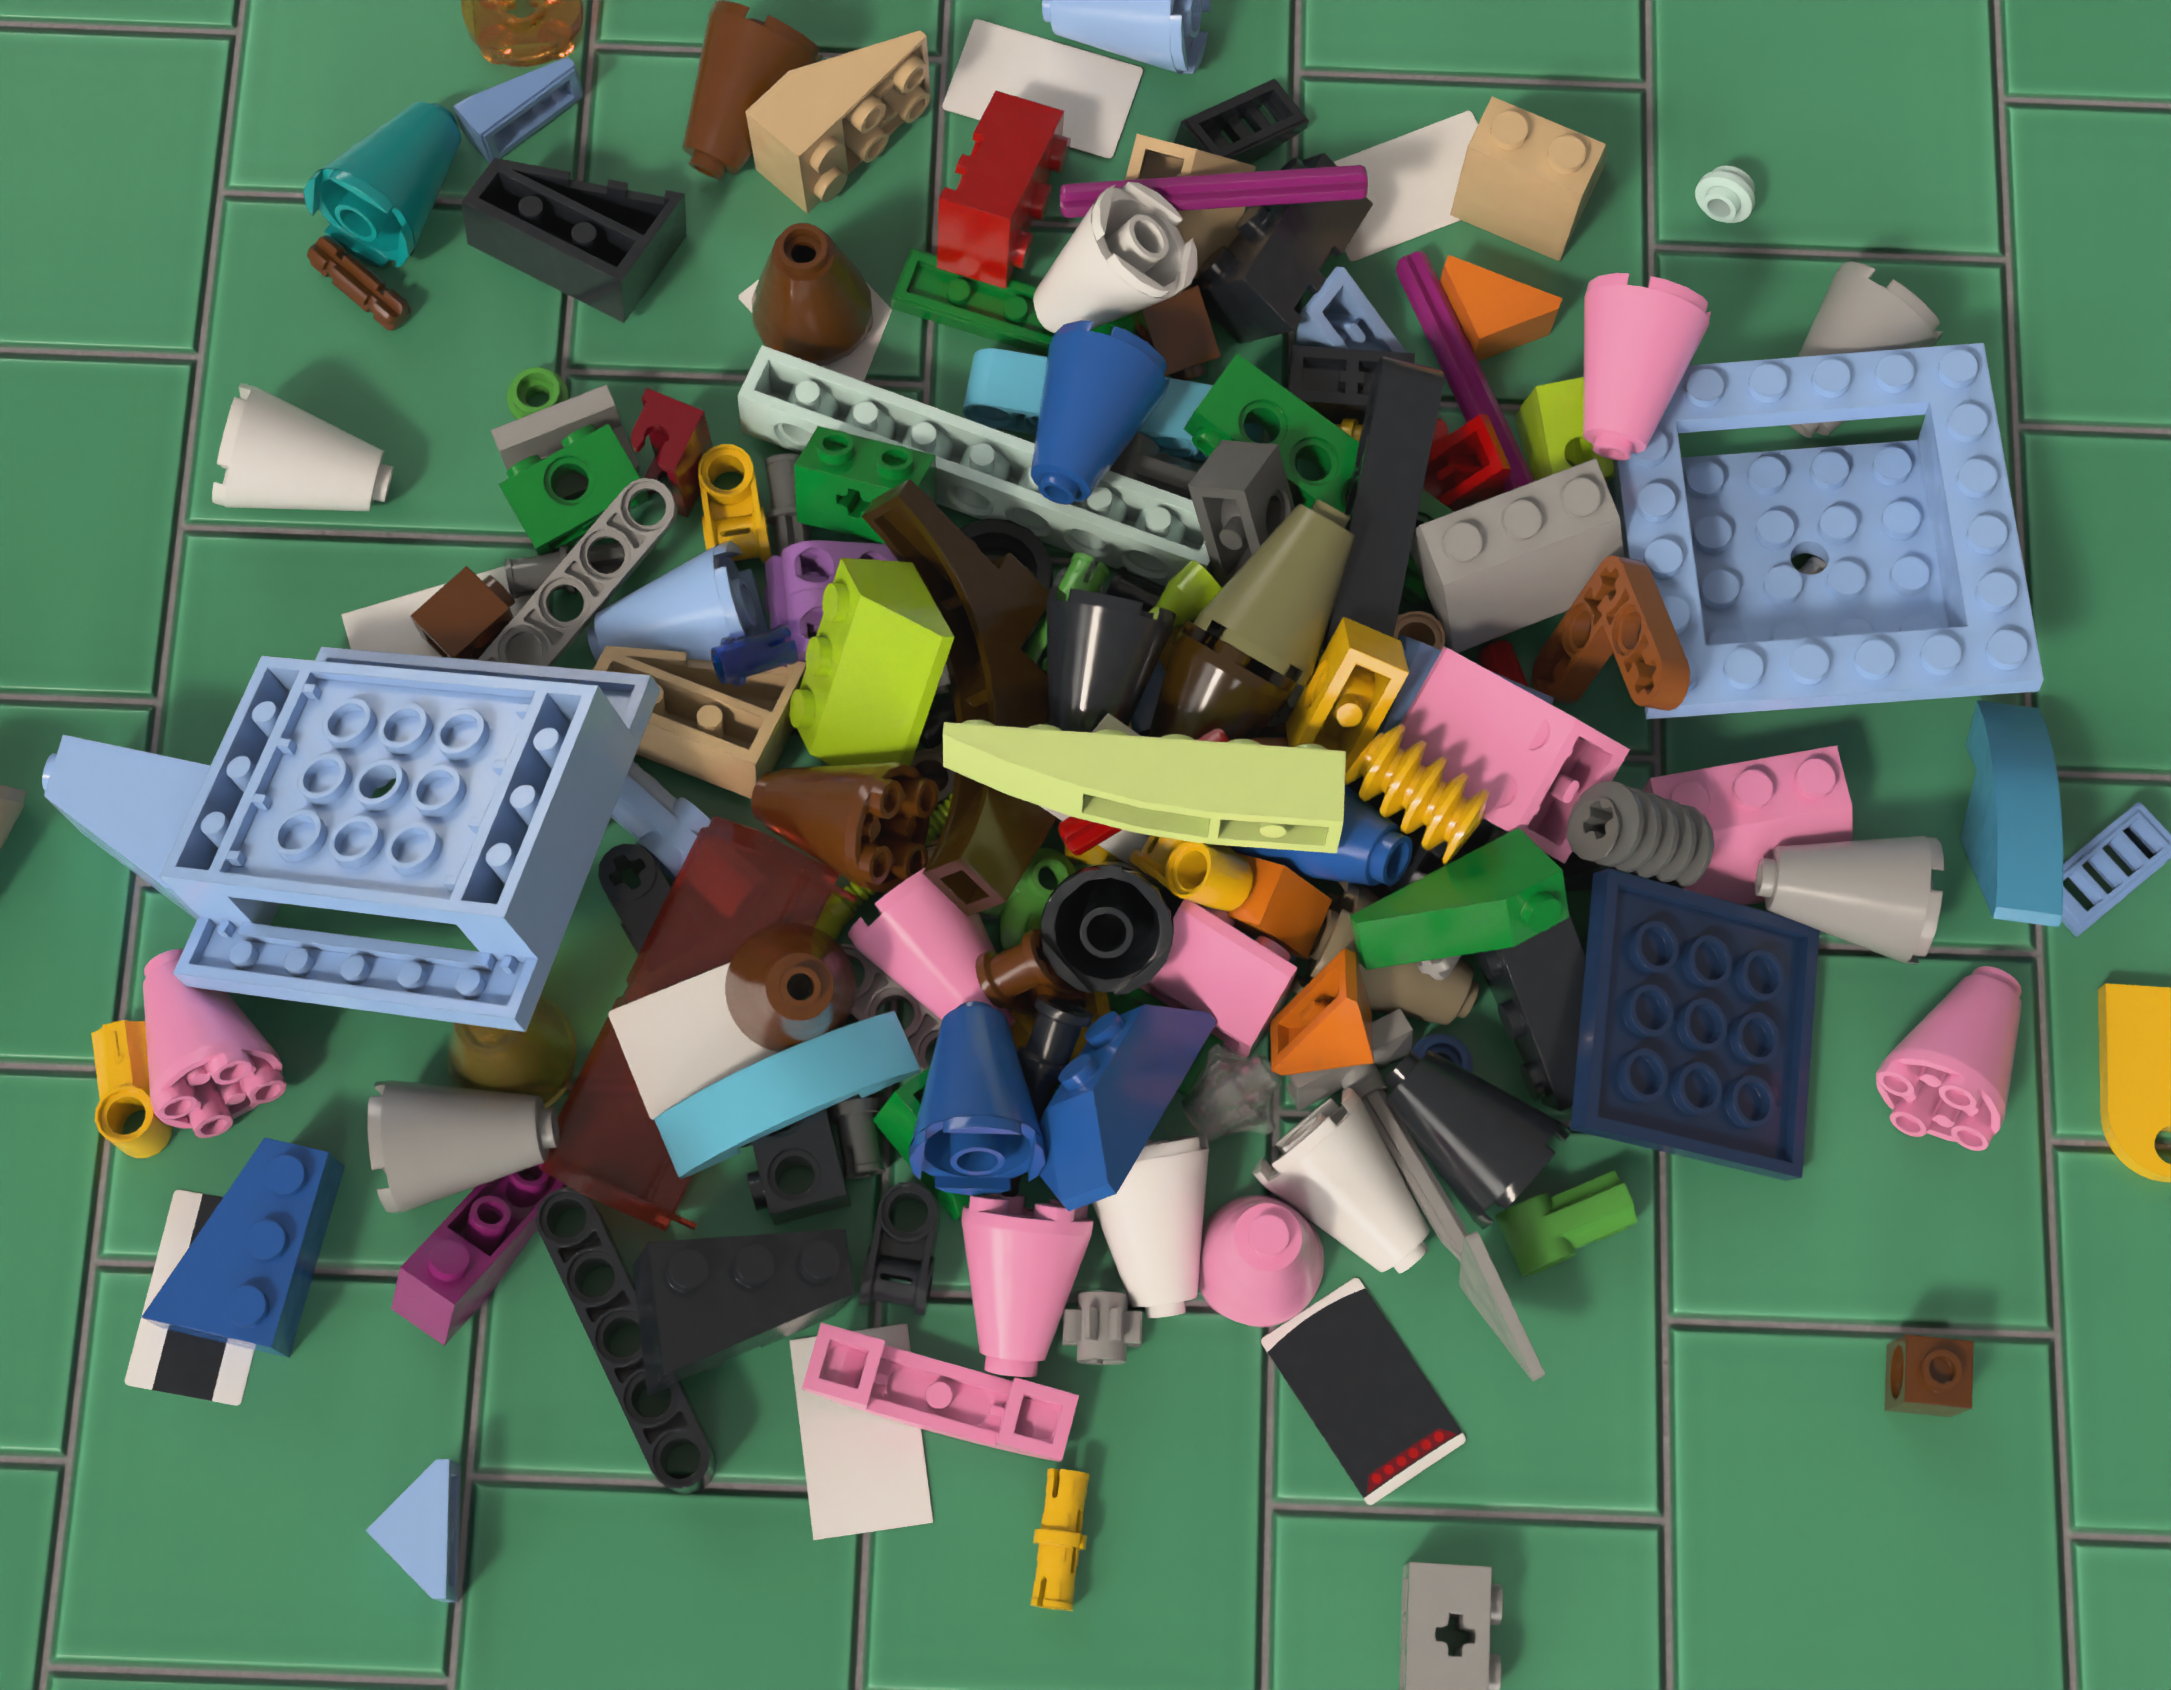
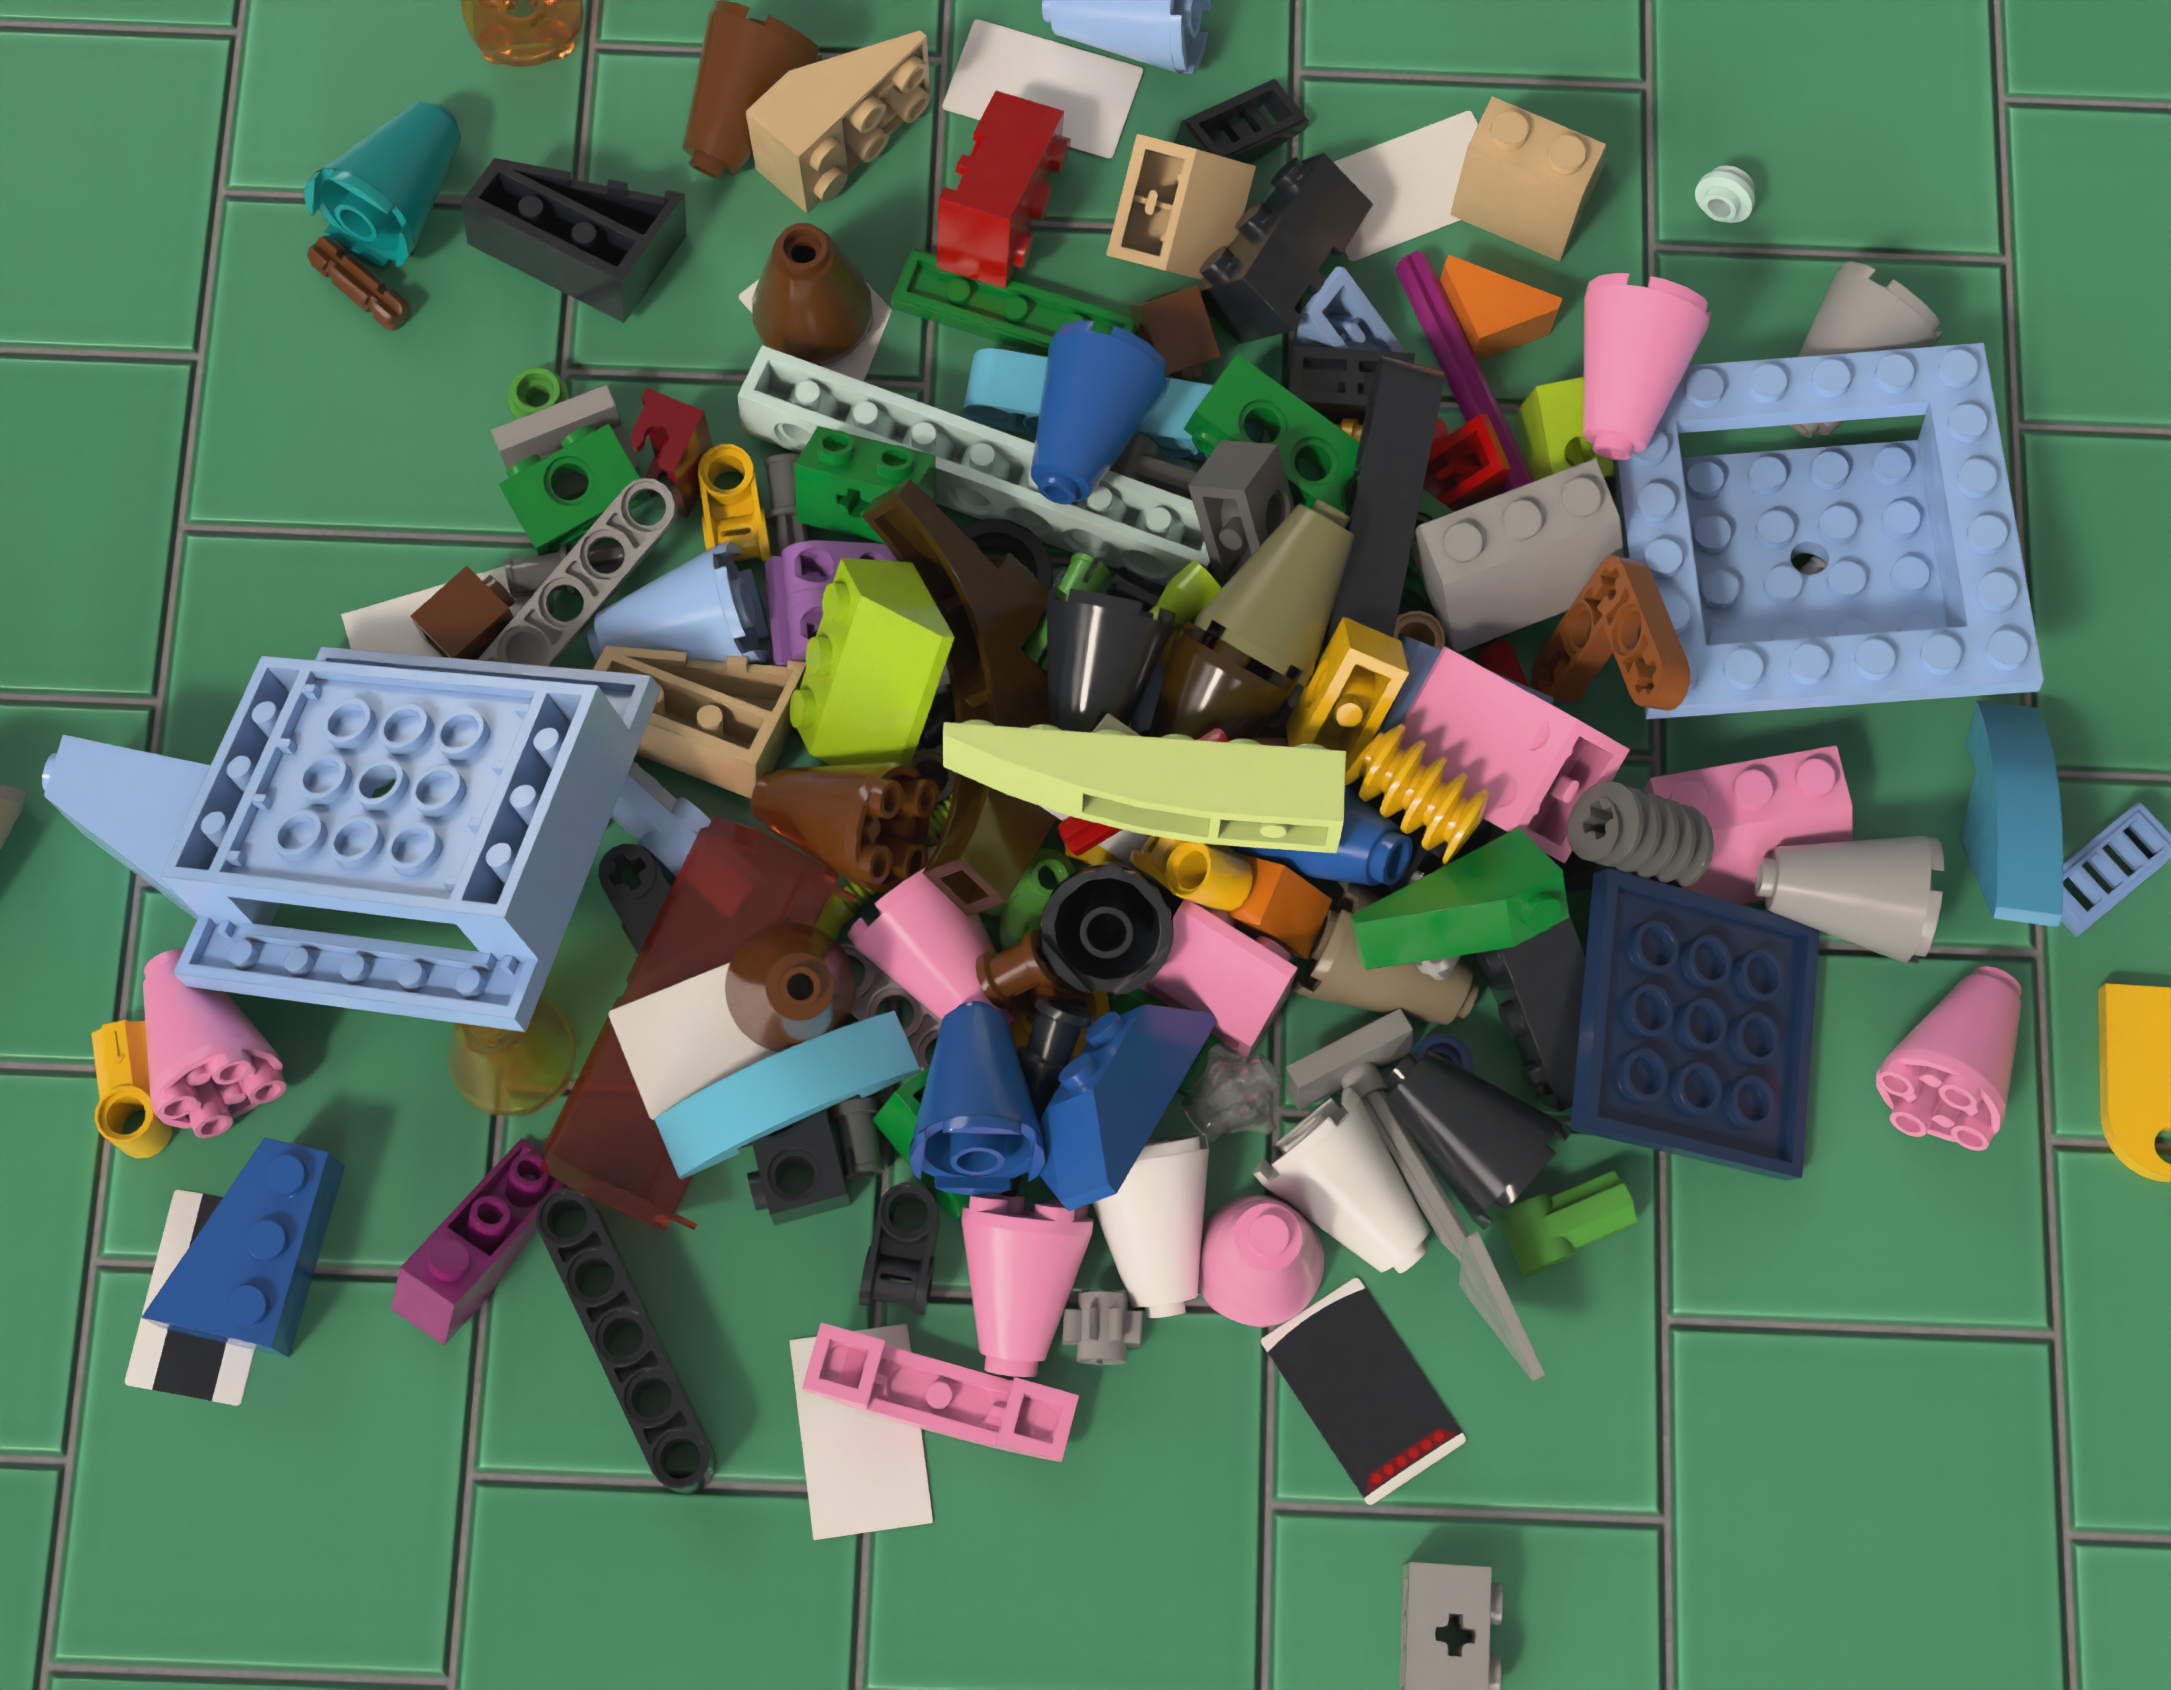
(294, 460): white cone -> none
(424, 1530): light blue slope -> none
(452, 1139): light grey cone -> none
(518, 108): medium blue slope -> none
(733, 1294): black wedge -> none
(753, 655): clear blue pin -> none
(1060, 1539): yellow pin -> none
(1117, 261): white cone -> none
(1233, 189): magenta axle -> none
(1325, 1022): orange slope -> none
(1929, 1375): reddish brown brick -> none

